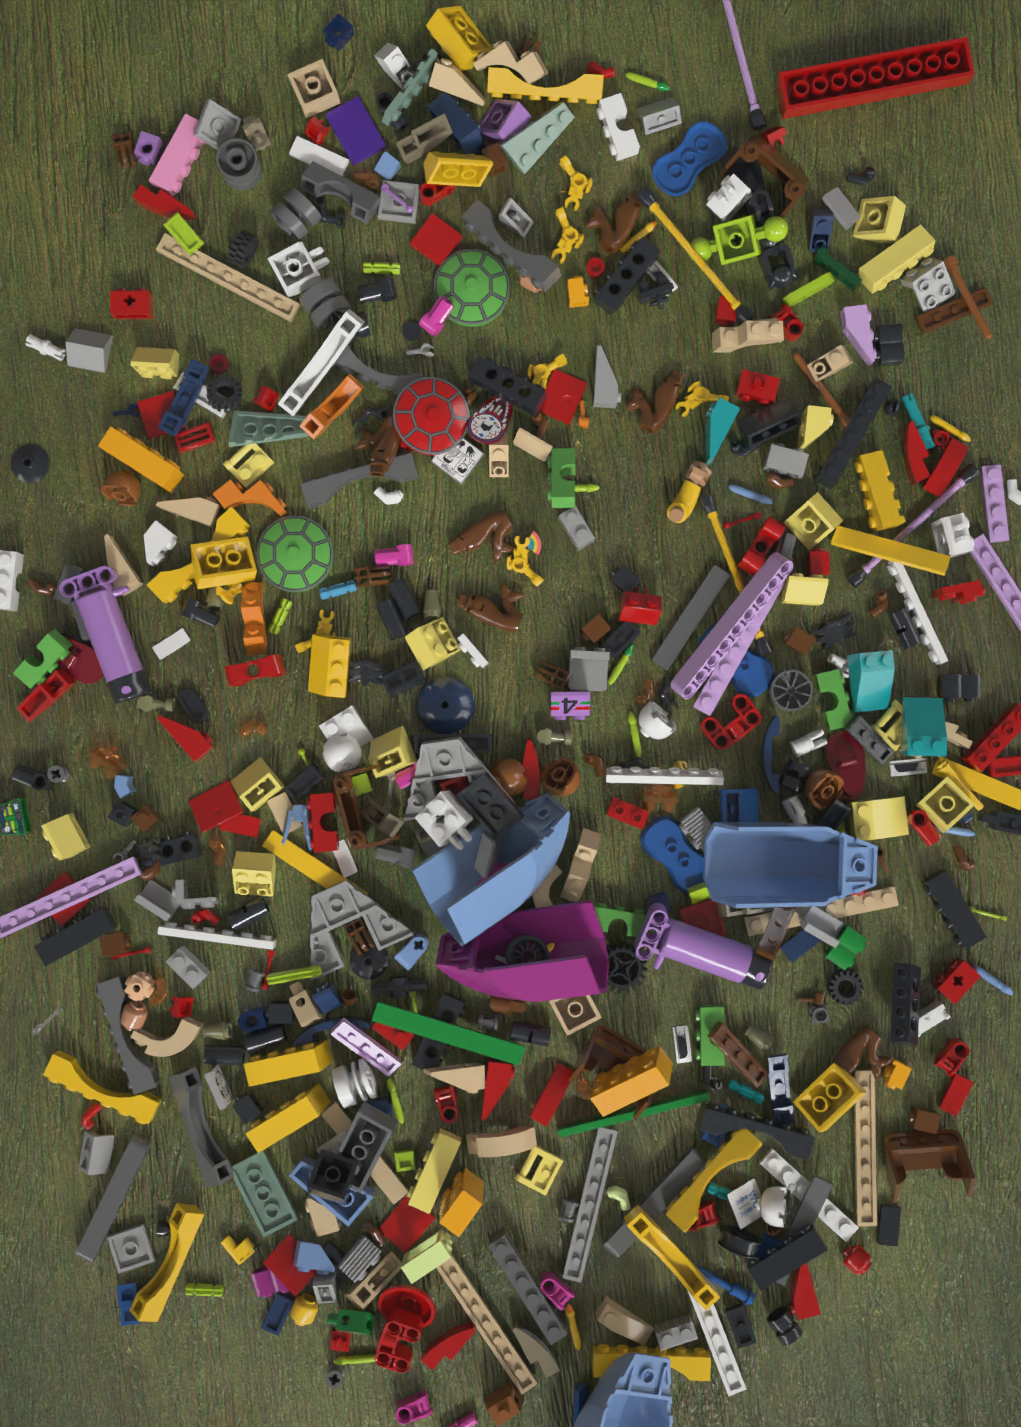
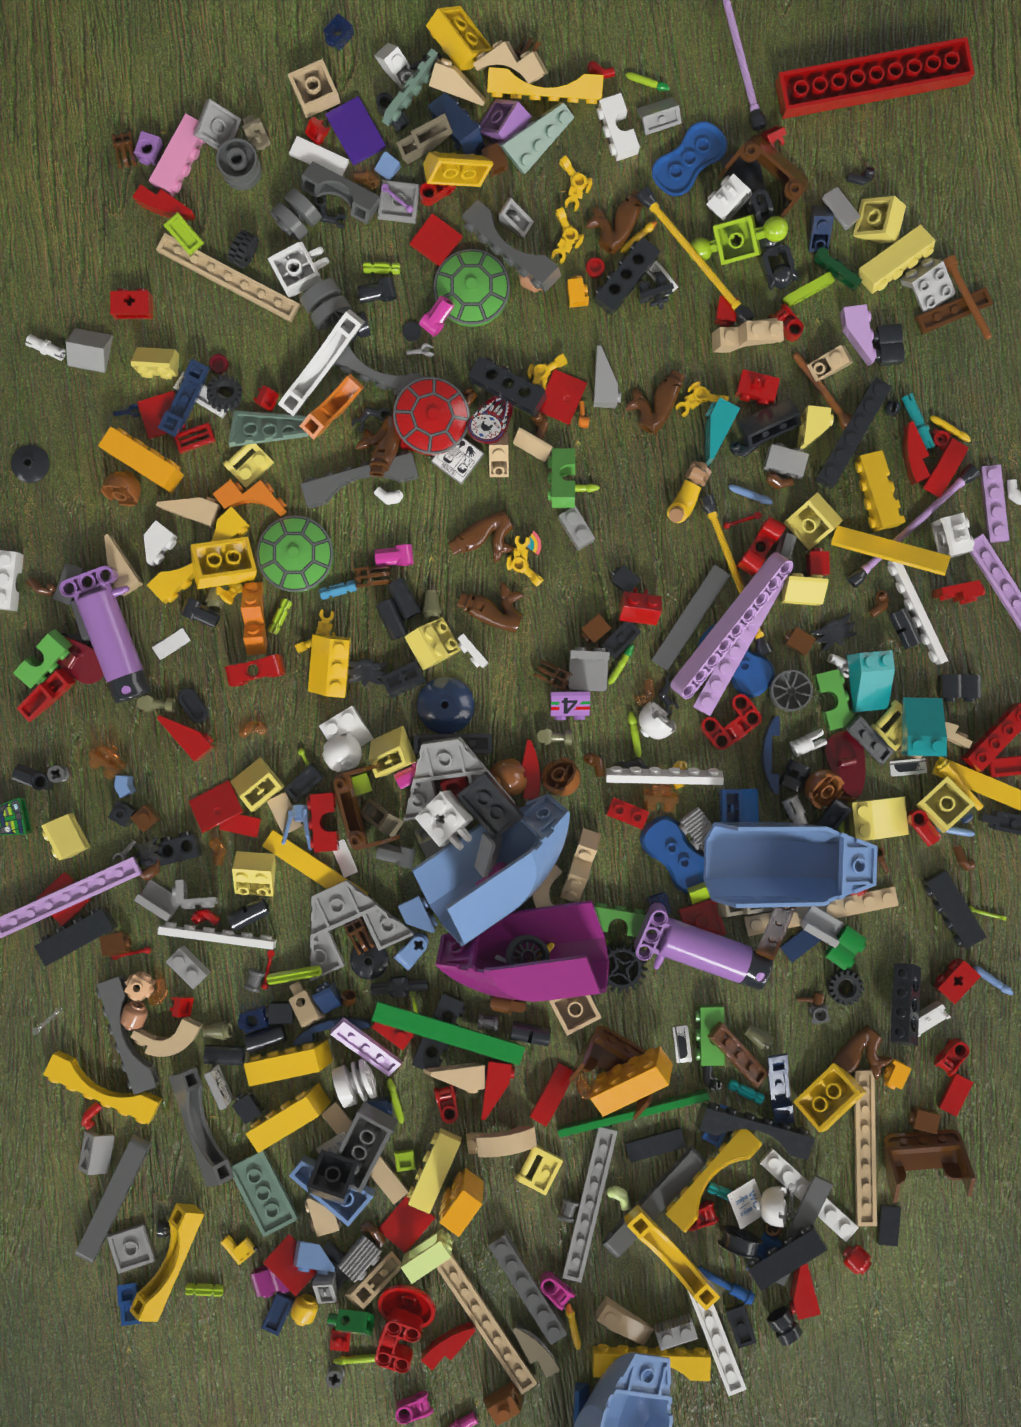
(391, 776): clear hinge -> none
(416, 914): none -> medium blue slope
(655, 1144): none -> black tile

